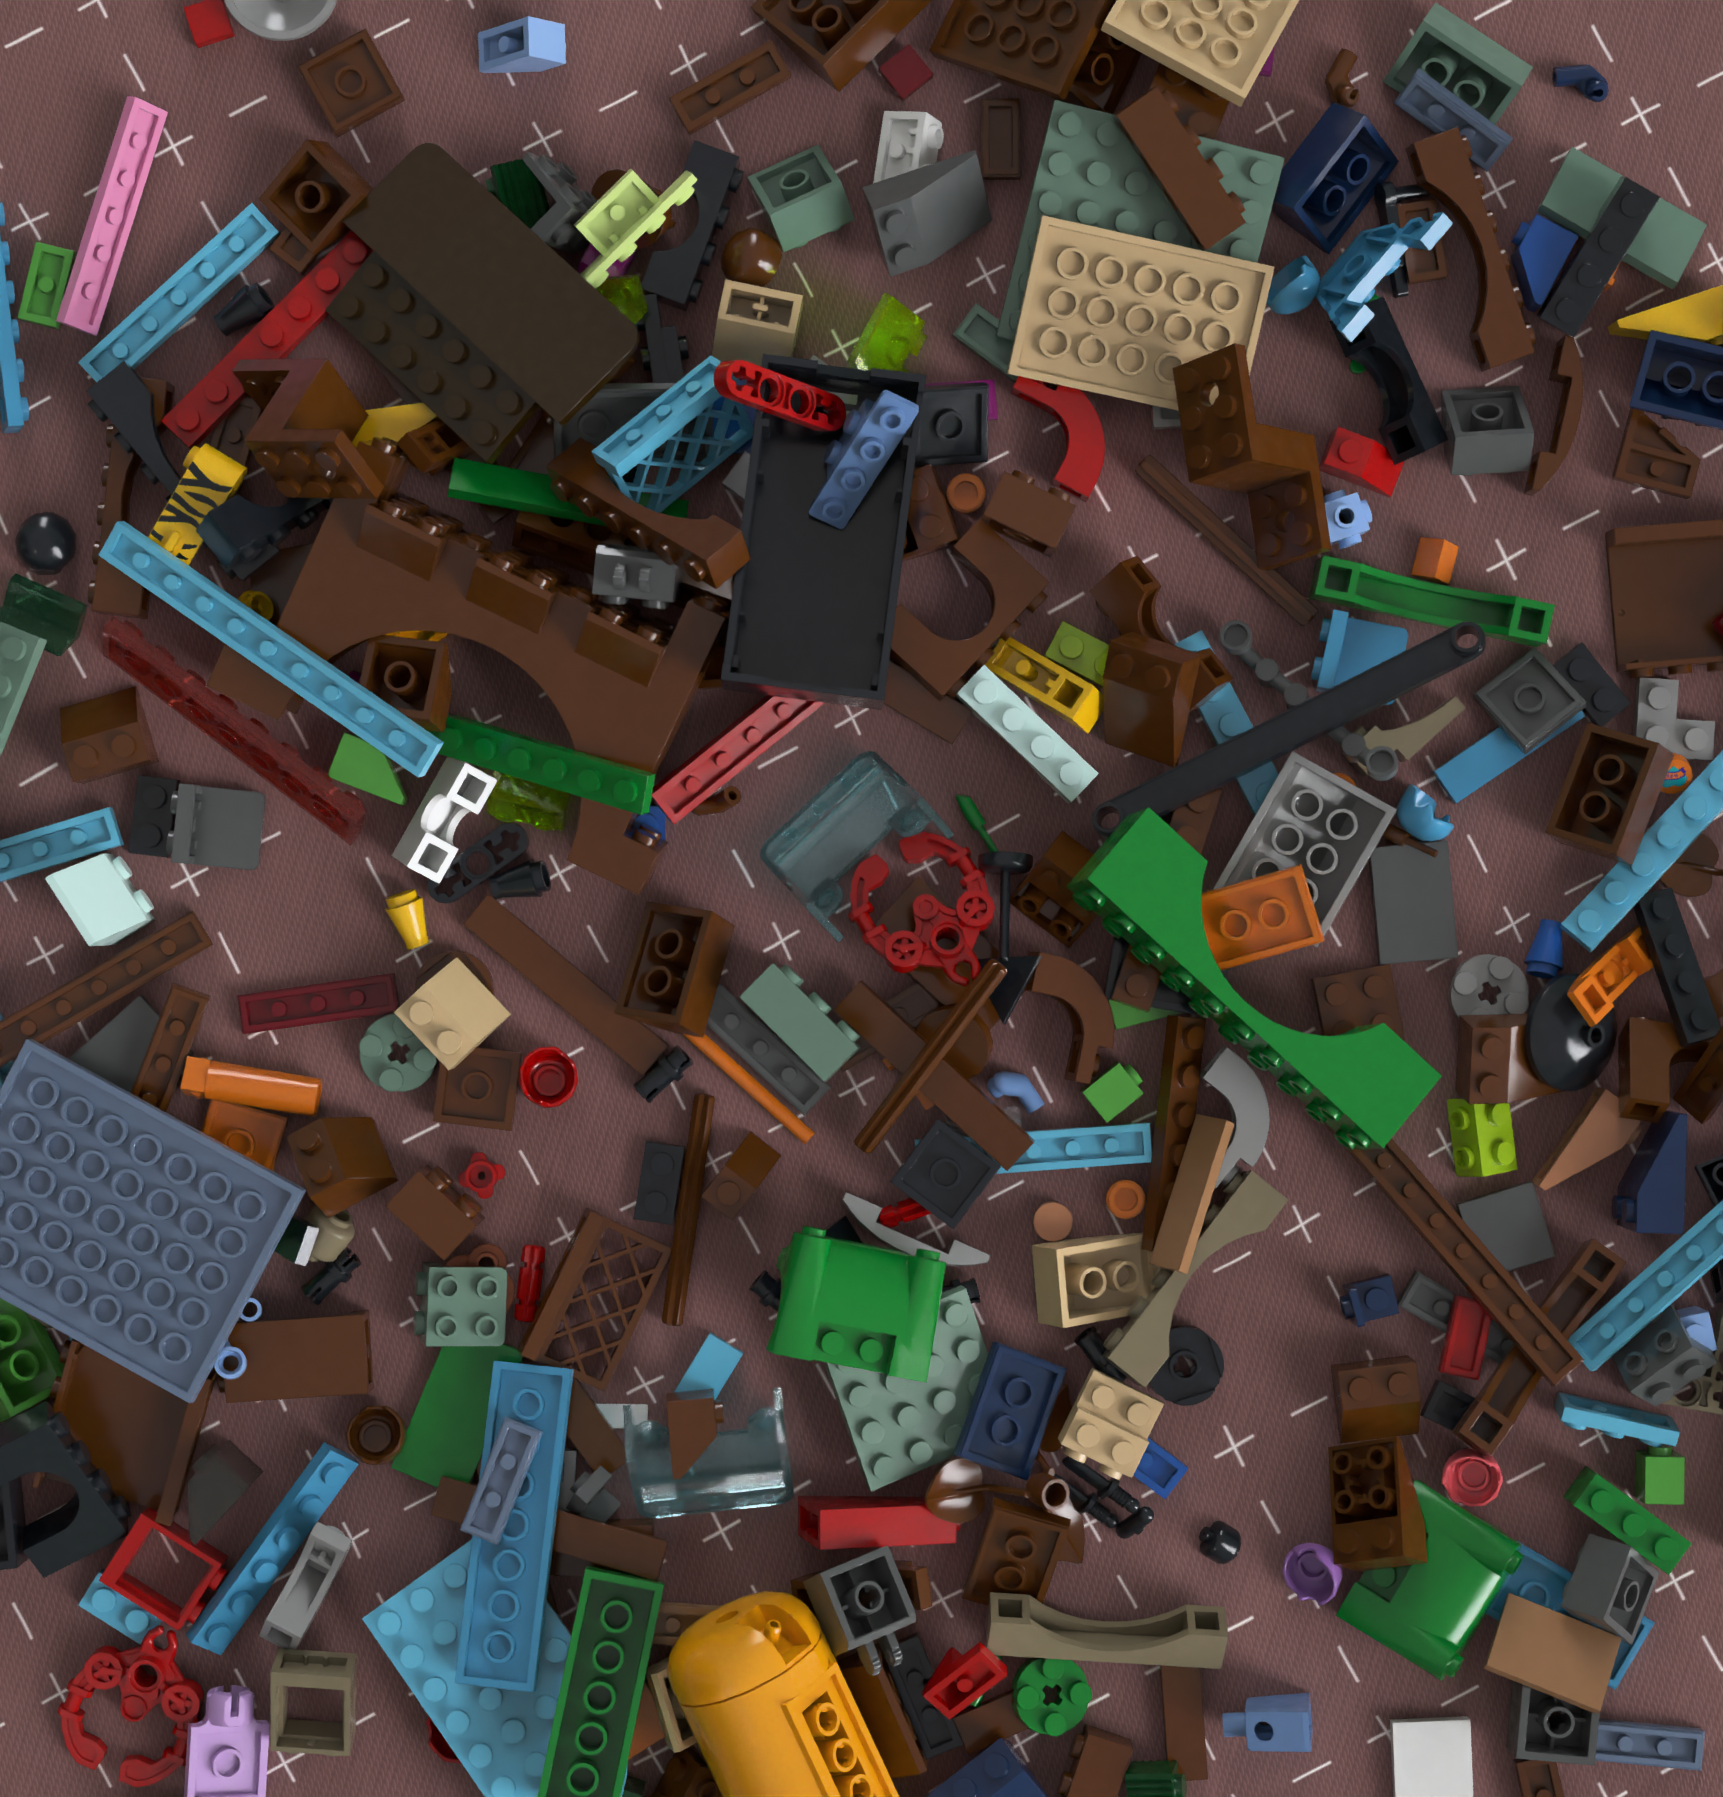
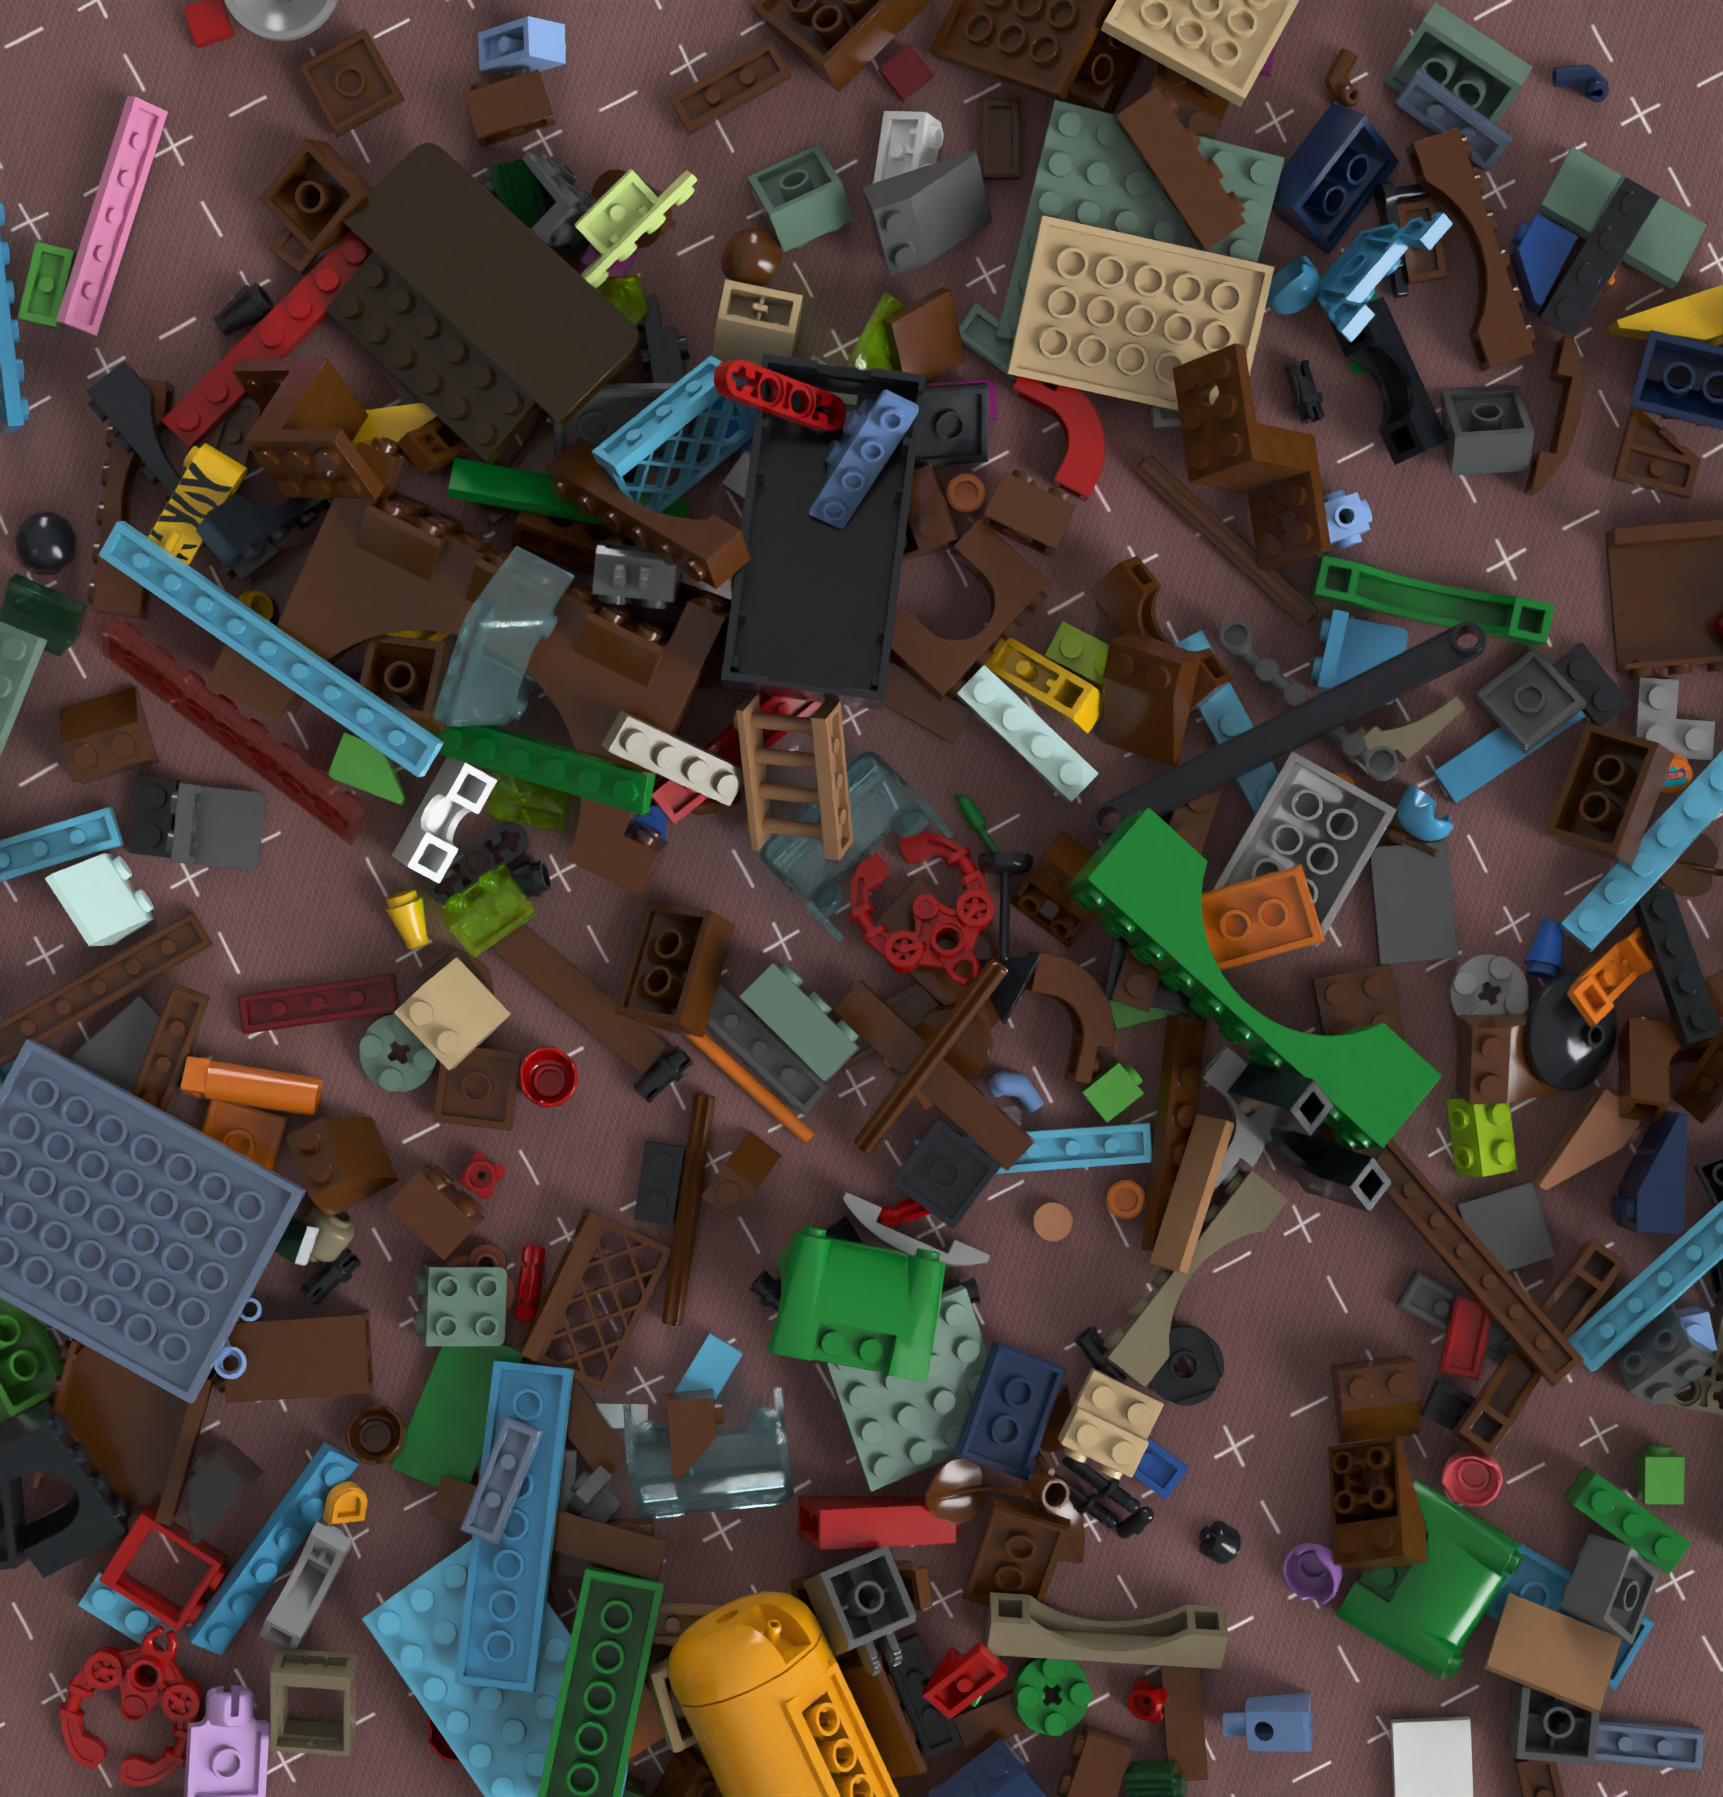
(183, 294): medium azure plate -> none
(345, 1504): none -> light orange tile
(487, 911): none -> clear neon green bracket
(496, 643): none -> clear light blue windscreen
(508, 107): none -> reddish brown brick
(674, 758): none -> plate
(676, 271): black arch -> none
(827, 762): none -> medium nougat fence
(925, 336): none -> reddish brown tile
(1090, 1278): tan slope -> none
(1138, 1705): none -> red plate
(1286, 1114): none -> black arch
(1306, 397): none -> black pin
(1360, 462): red slope -> none
(1369, 1300): dark blue bracket -> none
(1434, 560): orange slope -> none
(1616, 1420): medium azure plate -> none

